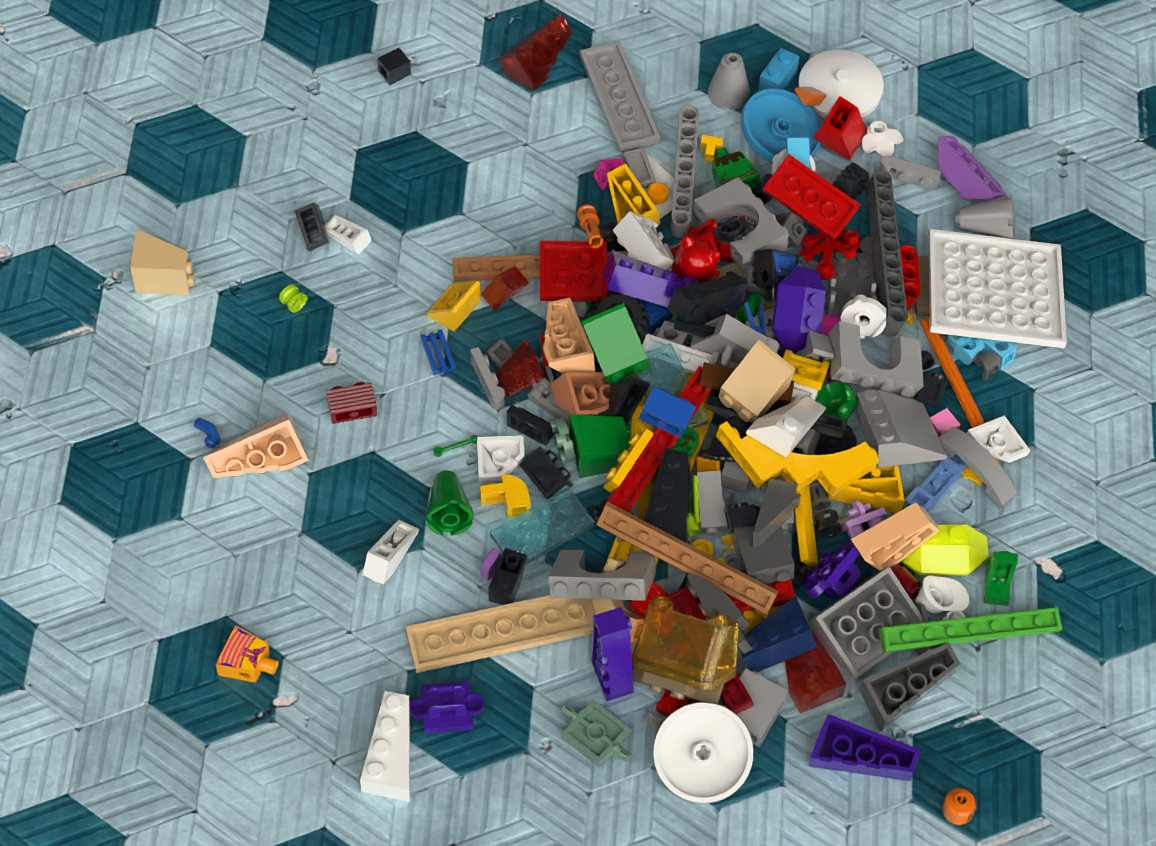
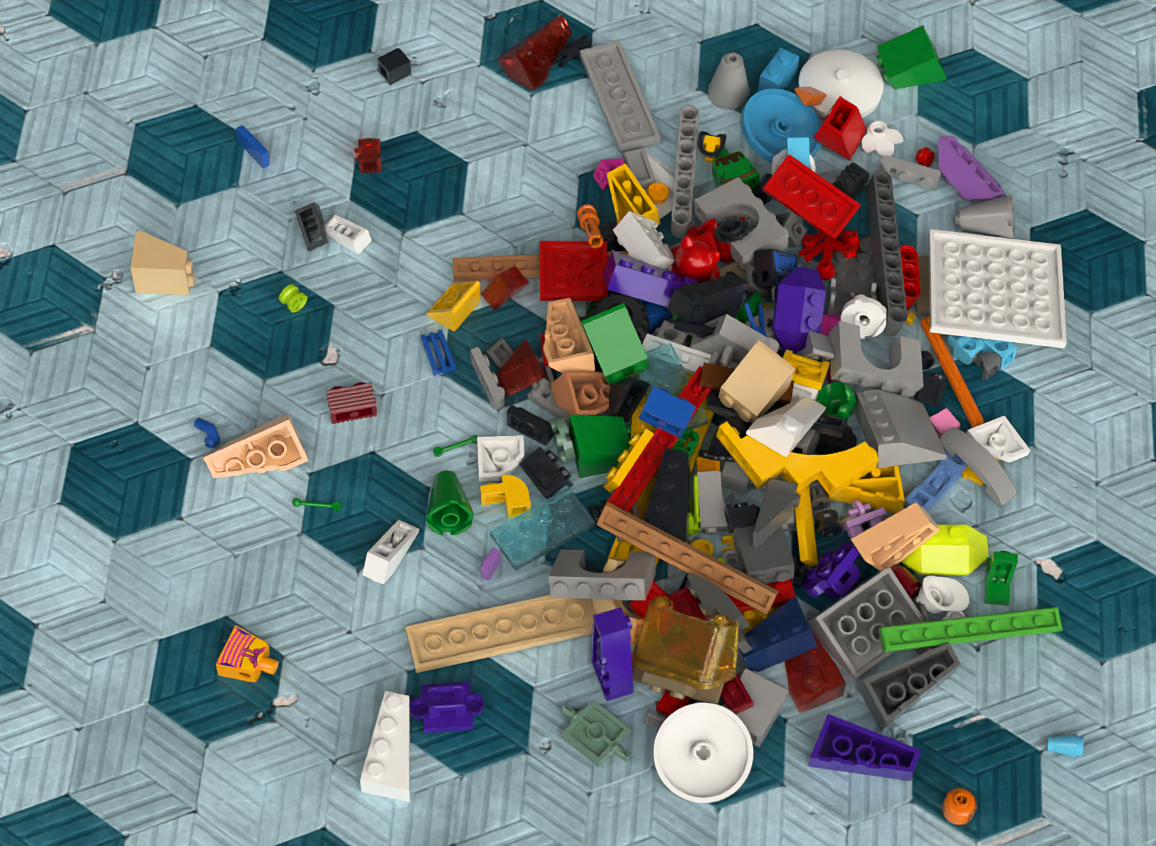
(252, 146): none -> blue tile
(336, 506): none -> green hinge
(368, 155): none -> clear red brick
(507, 577): black slope -> none
(572, 50): none -> black pin
(713, 154): none -> black piece
(910, 60): none -> green slope
(925, 157): none -> red plate
(1067, 745): none -> medium azure cone

